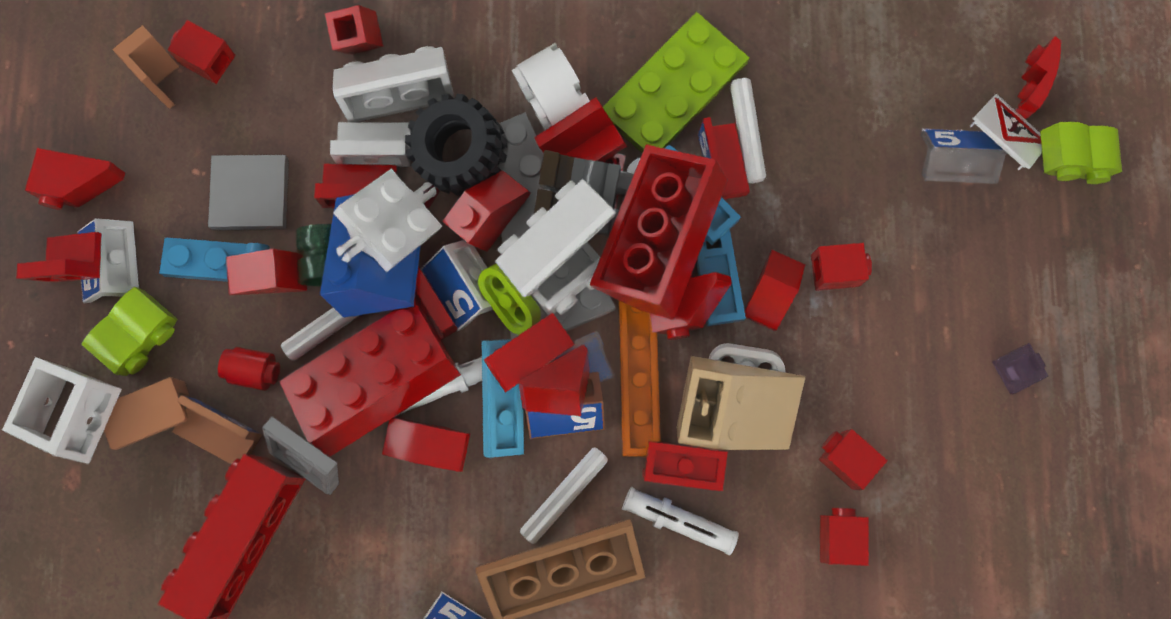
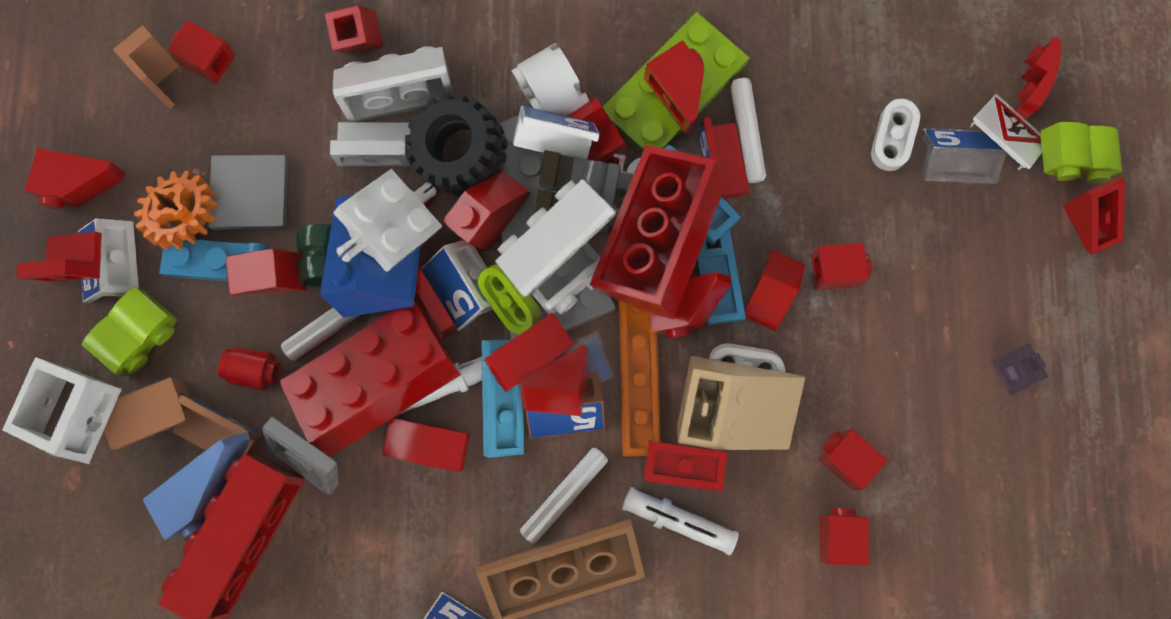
(169, 227): none -> orange gear
(182, 499): none -> medium blue slope
(346, 180): red panel -> none
(554, 132): none -> white panel
(677, 82): none -> red slope
(895, 137): none -> white plate
(1099, 215): none -> red slope

